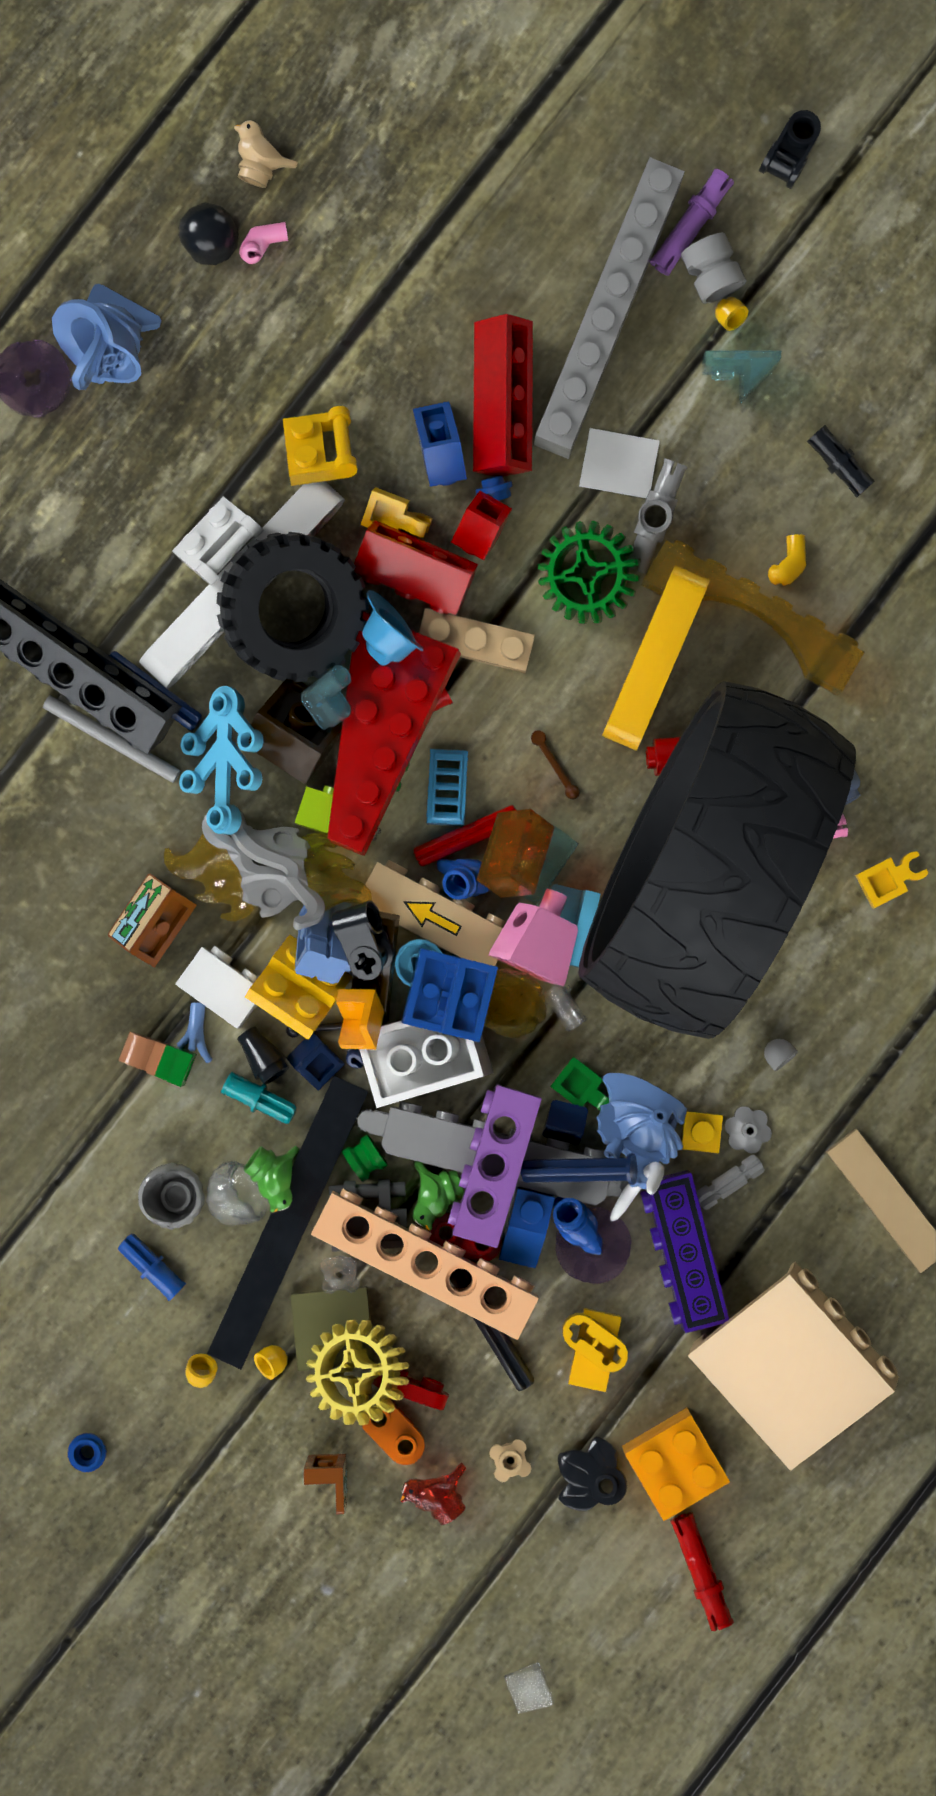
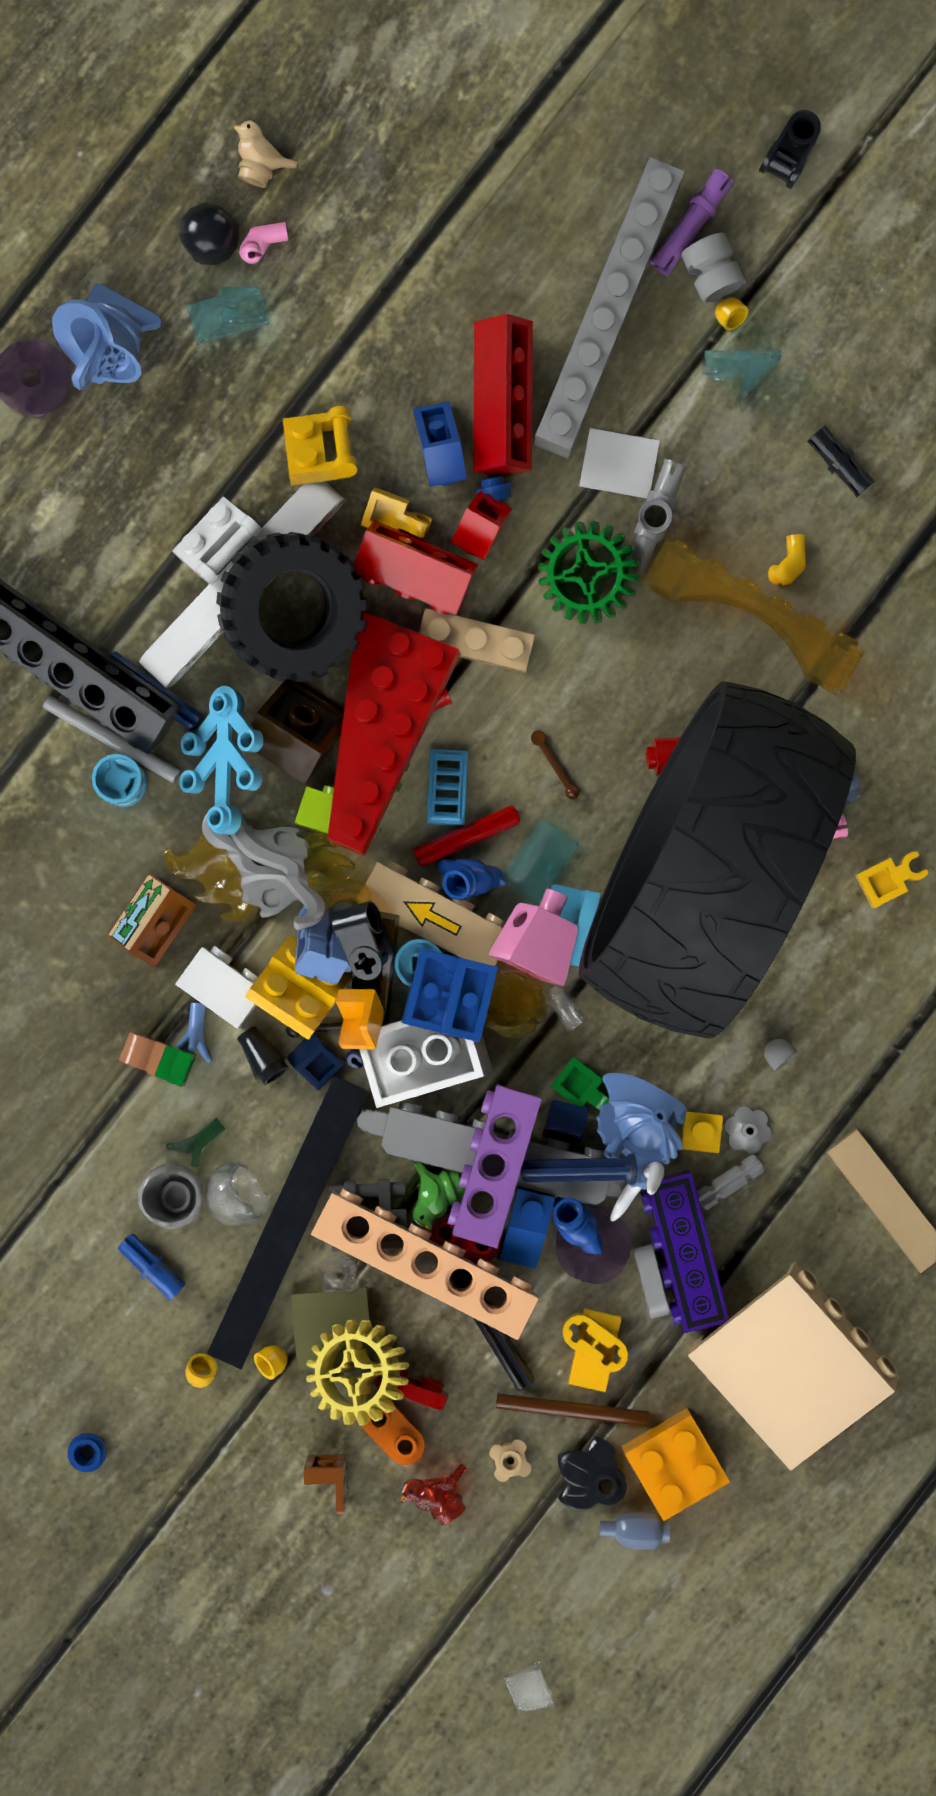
(119, 780): none -> medium azure wheel
(198, 1141): none -> clear green bar
(229, 314): none -> clear light blue slope
(258, 1098): teal axle -> none
(273, 1176): bright green animal -> none
(325, 700): clear light blue piece -> none
(364, 1158): green wheel -> none
(387, 632): dark azure piece -> none
(515, 853): clear orange brick -> none
(572, 1409): none -> reddish brown bar
(638, 1530): none -> sand blue plant
(651, 1281): none -> light grey beam
(656, 657): yellow beam -> none
(706, 1583): red pin -> none

